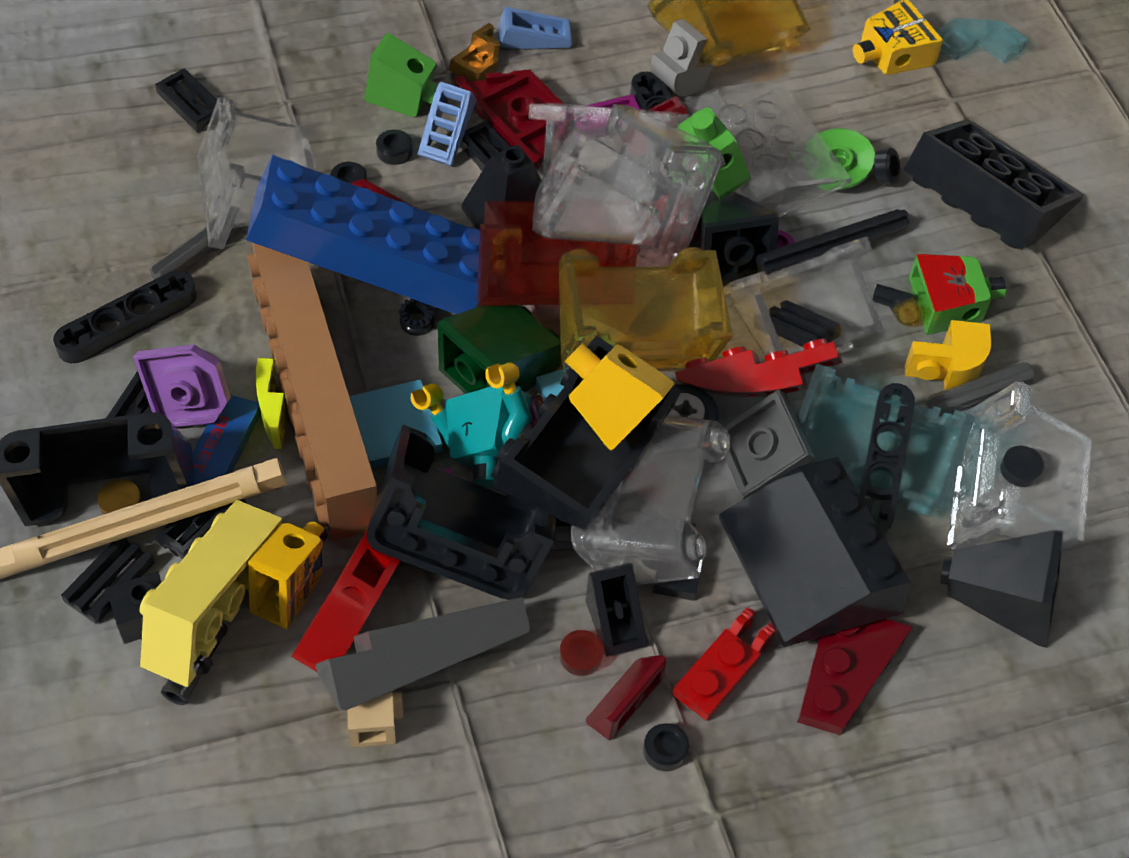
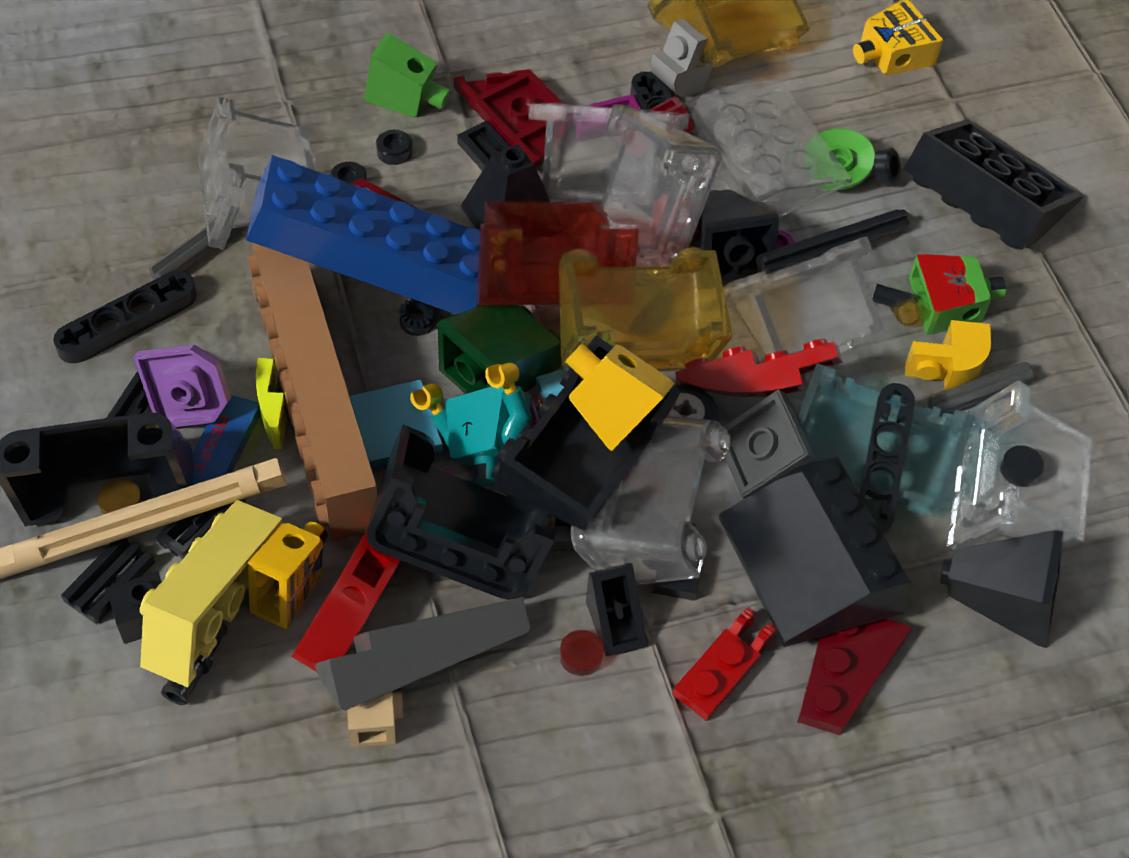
(204, 116): black tile -> none
(443, 93): medium blue slope -> none
(479, 57): pearl gold slope -> none
(532, 30): medium blue slope -> none
(595, 195): clear windscreen -> none
(627, 696): dark red slope -> none
(666, 747): black tile -> none
(710, 128): bright green torso -> none
(802, 325): black tile -> none
(993, 36): clear light blue tile -> none

